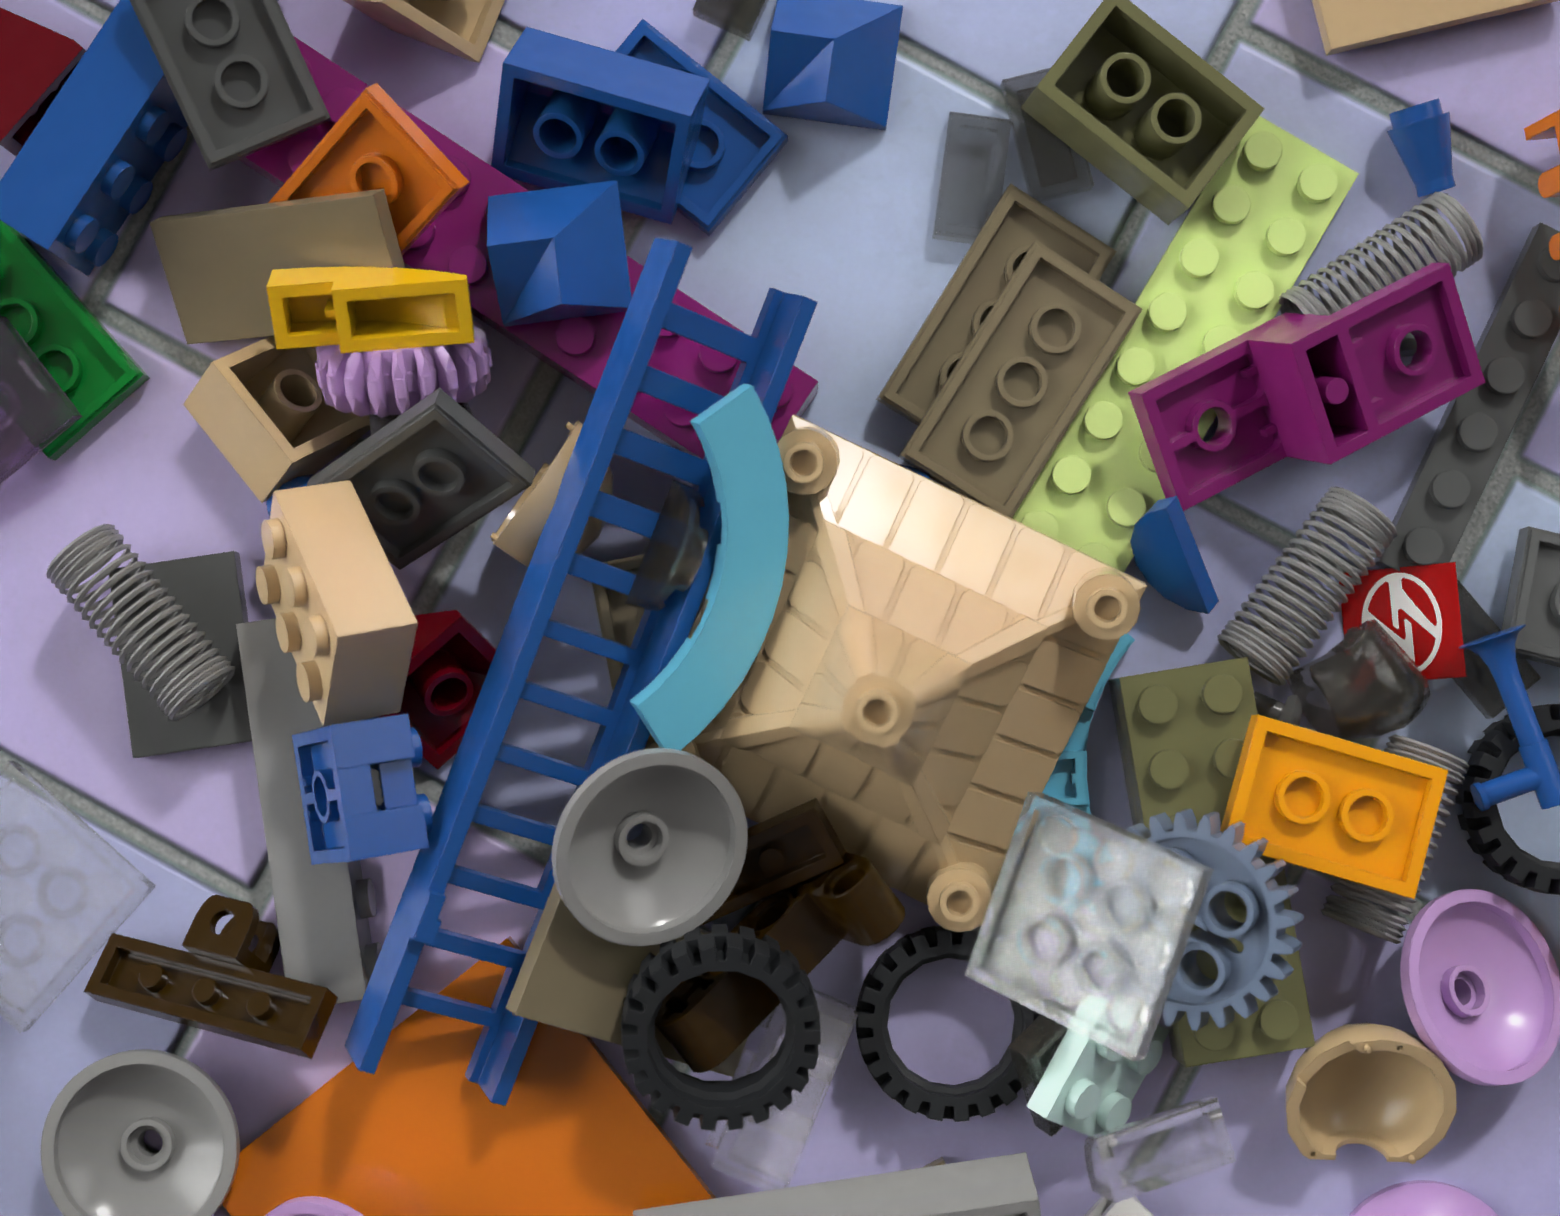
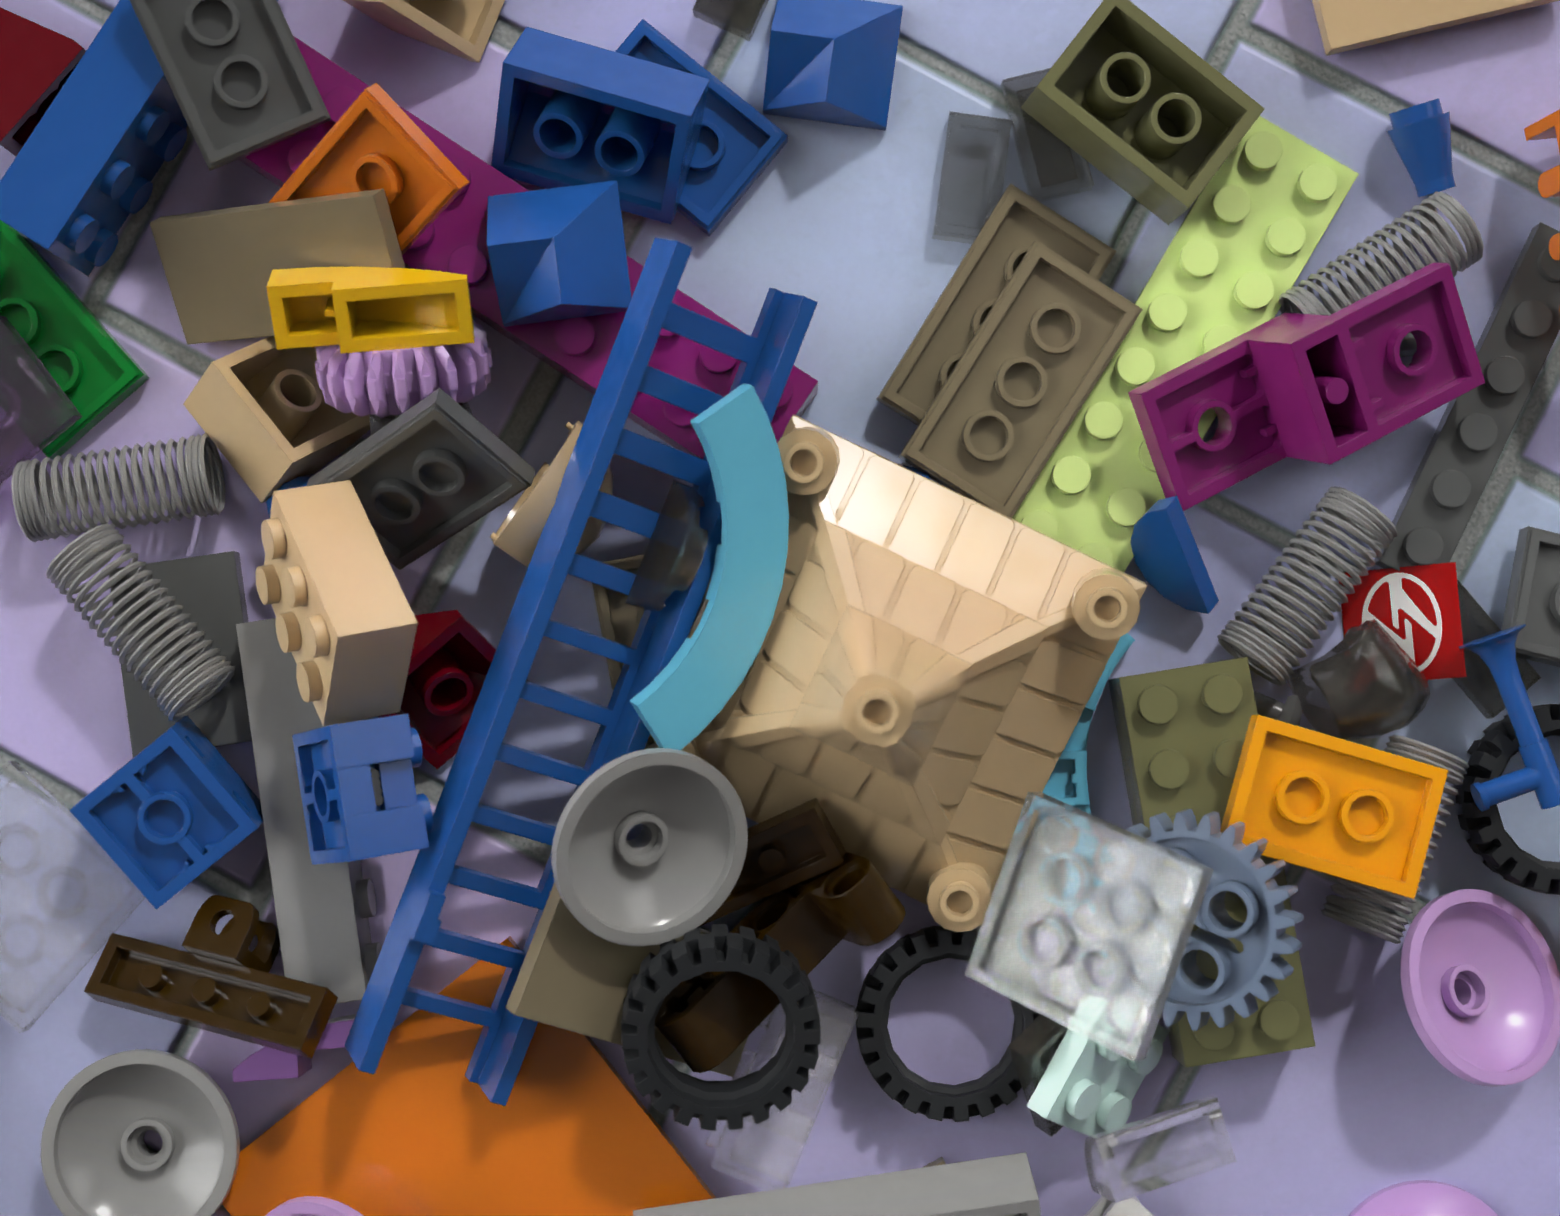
(40, 498): none -> light grey piece
(170, 812): none -> blue piece
(277, 1064): none -> medium lavender slope
(1369, 1090): tan cylinder -> none

